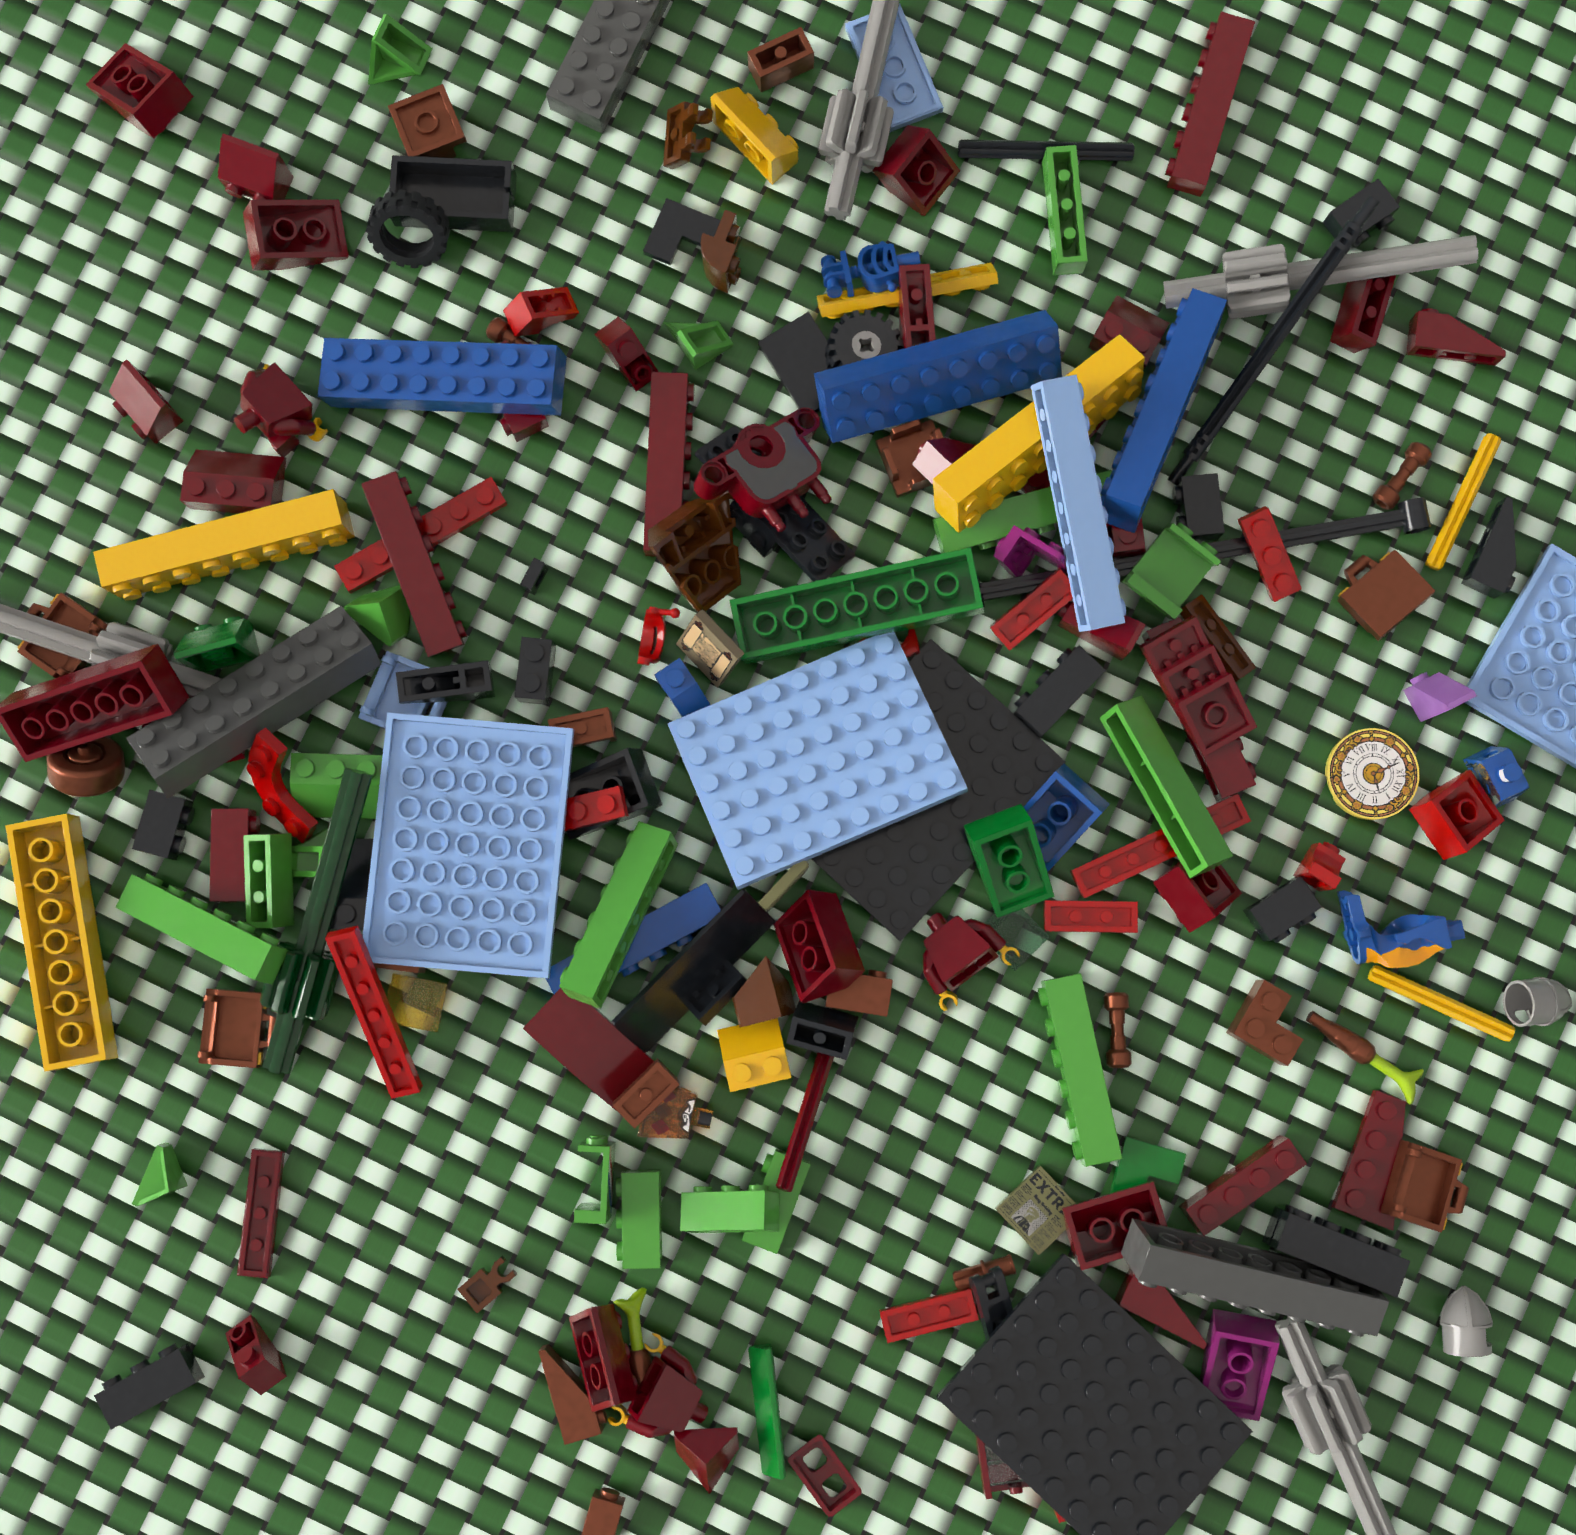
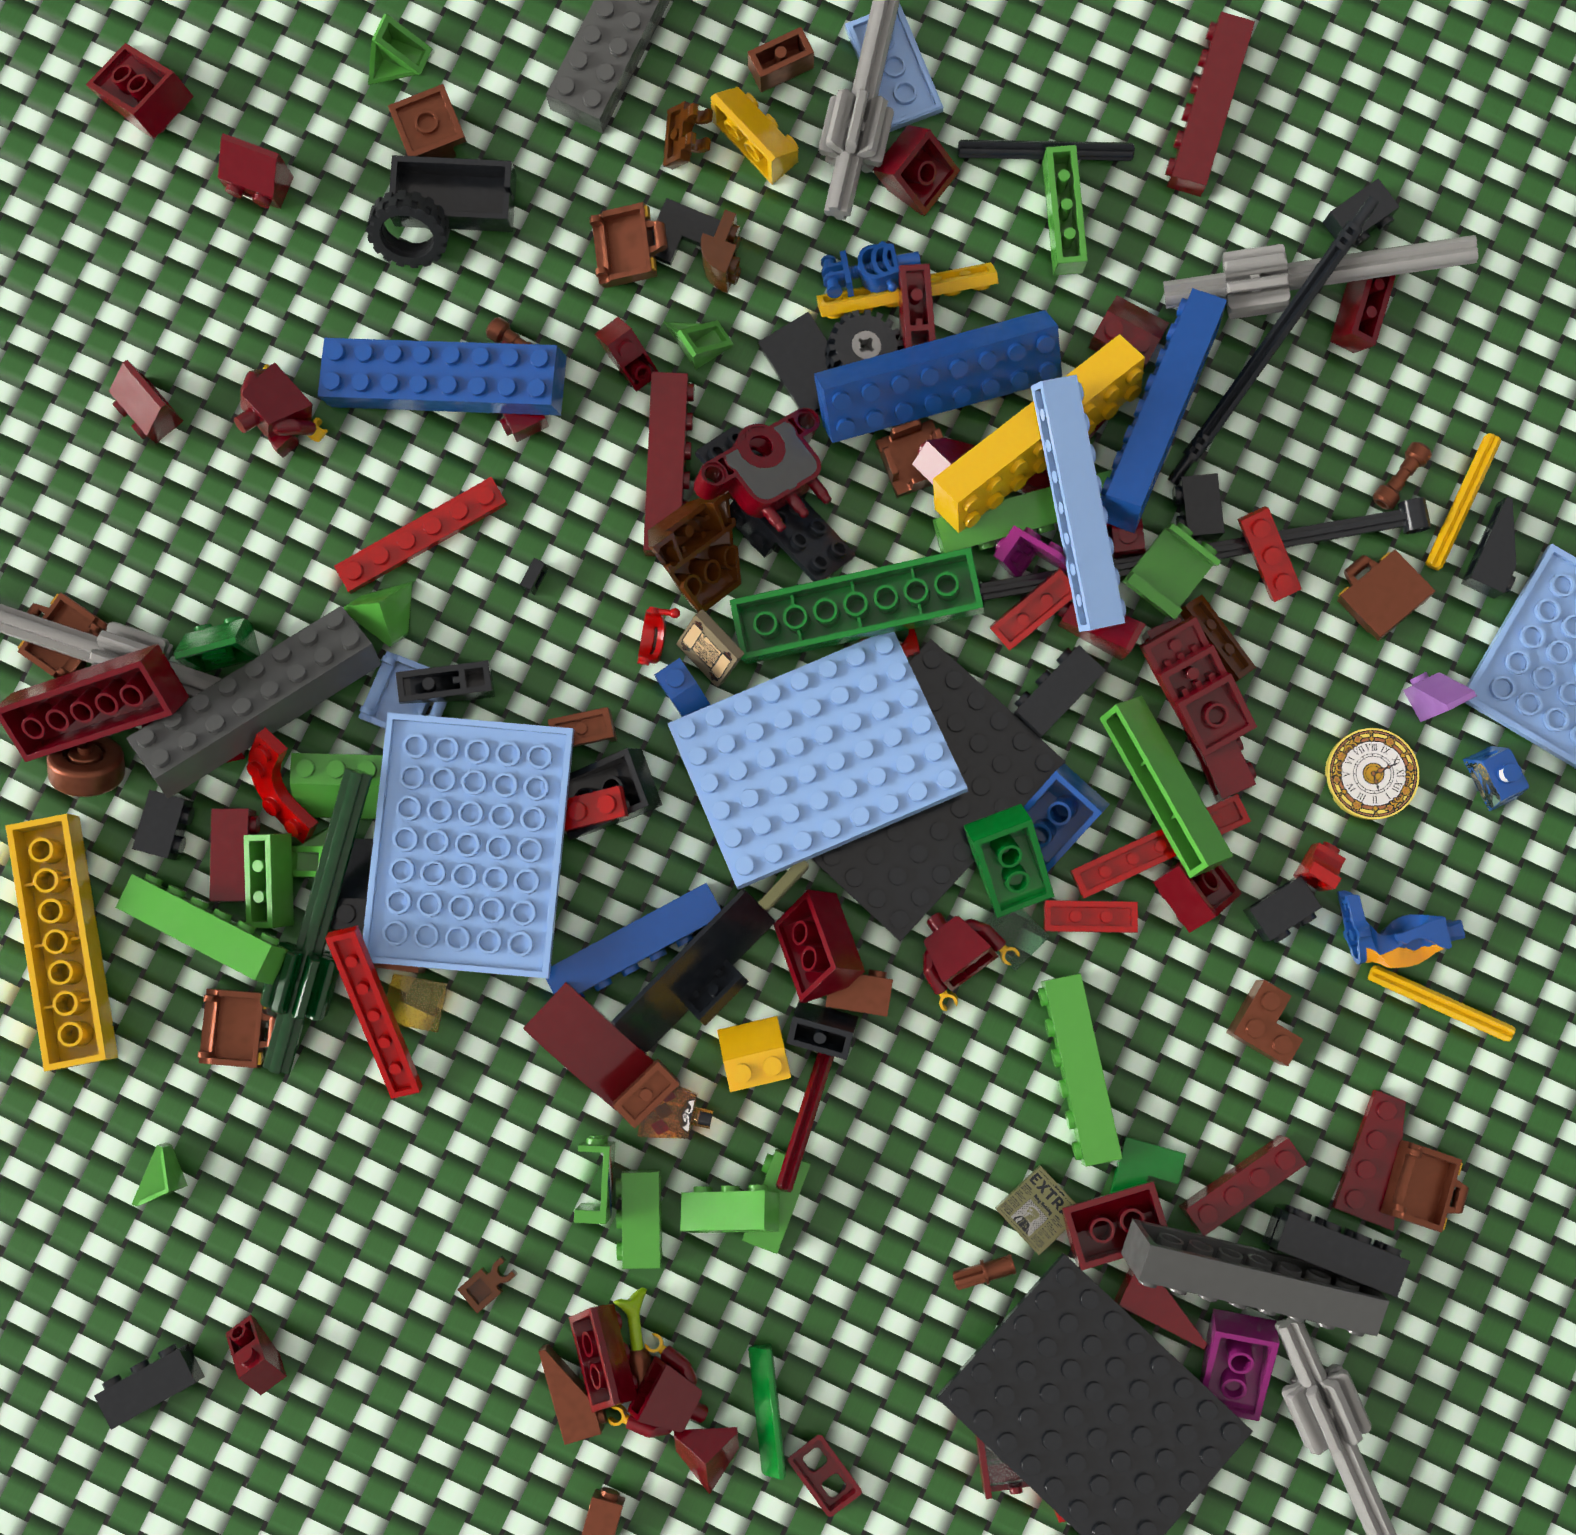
(224, 545): yellow brick -> none
(232, 481): dark red slope -> none
(261, 1213): dark red tile -> none
(294, 233): dark red slope -> none
(413, 564): dark red brick -> none
(535, 670): black brick -> none
(539, 309): red arch -> none
(618, 914): bright green brick -> none
(626, 244): none -> copper piece
(763, 996): reddish brown slope -> none
(928, 1315): red plate -> none
(991, 1306): black plate -> none
(1118, 1055): copper piece -> none
(1364, 1053): copper piece -> none
(1446, 338): dark red slope -> none
(1457, 815): red slope -> none
(1465, 1324): light grey helmet -> none
(1540, 997): light grey helmet -> none

